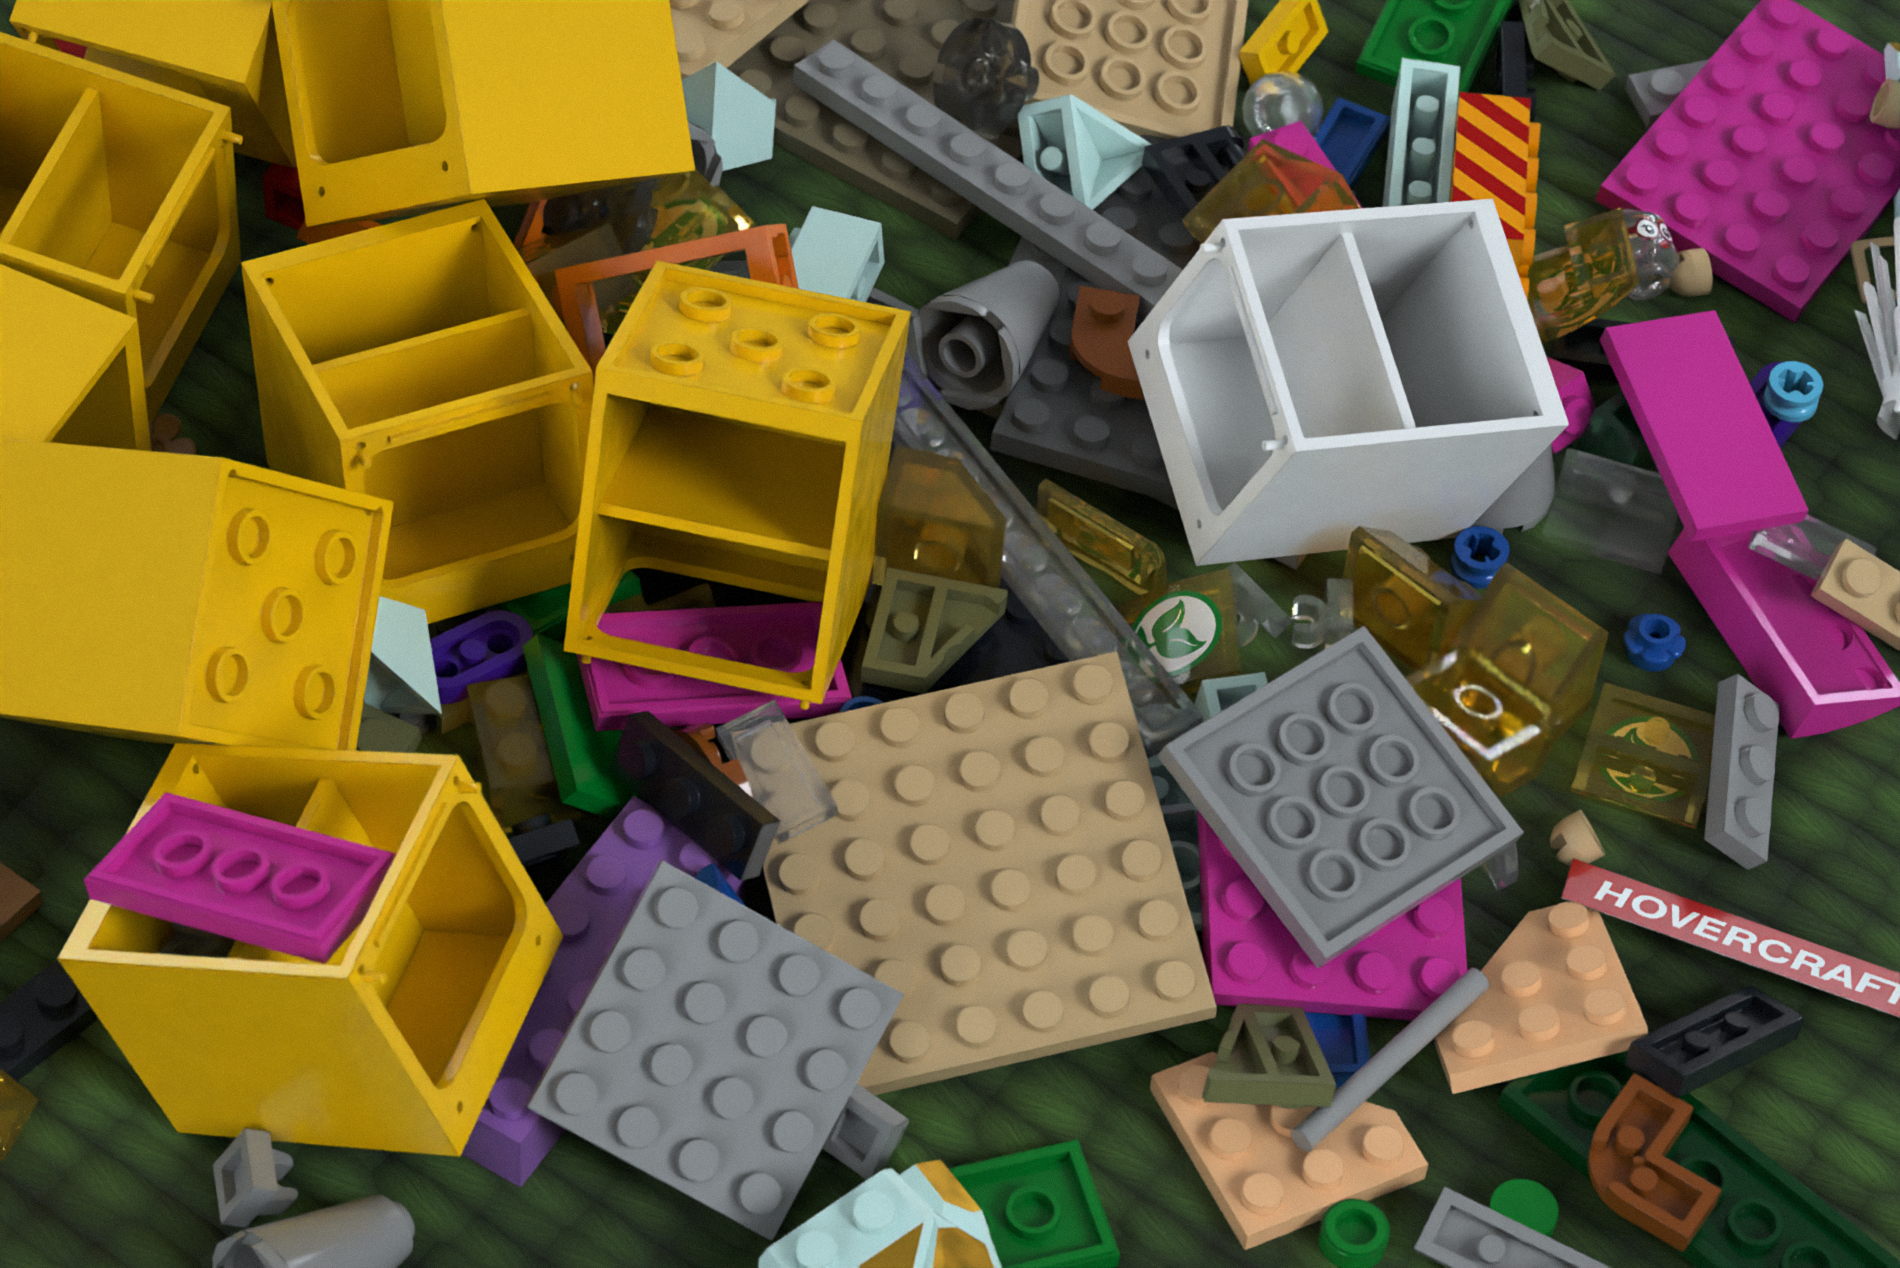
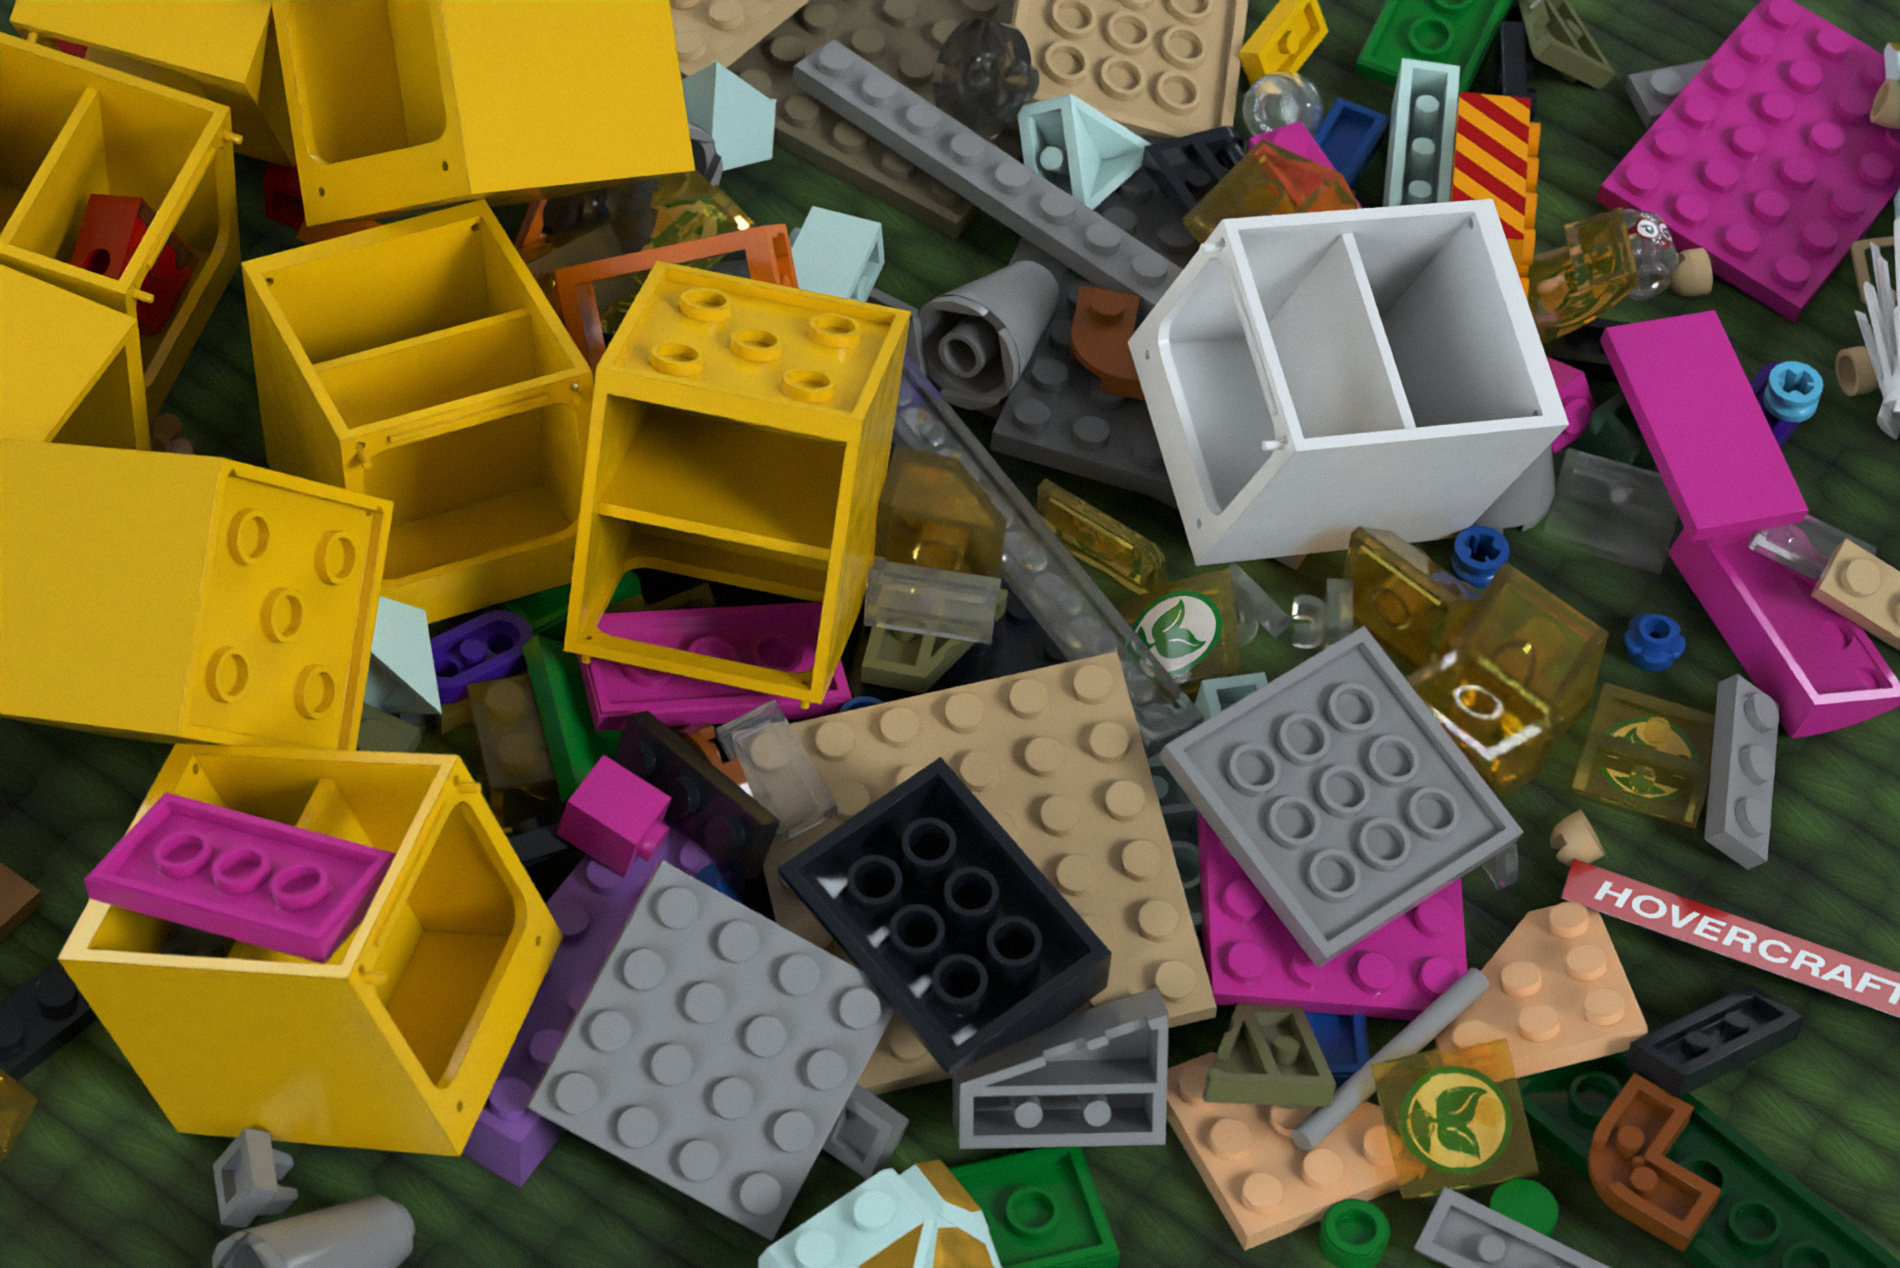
(108, 241): none -> red torso
(615, 817): none -> dark pink brick
(931, 601): none -> clear panel
(950, 919): none -> black slope
(1073, 1084): none -> light grey wedge
(1455, 1119): none -> clear yellow slope
(1855, 371): none -> tan hinge

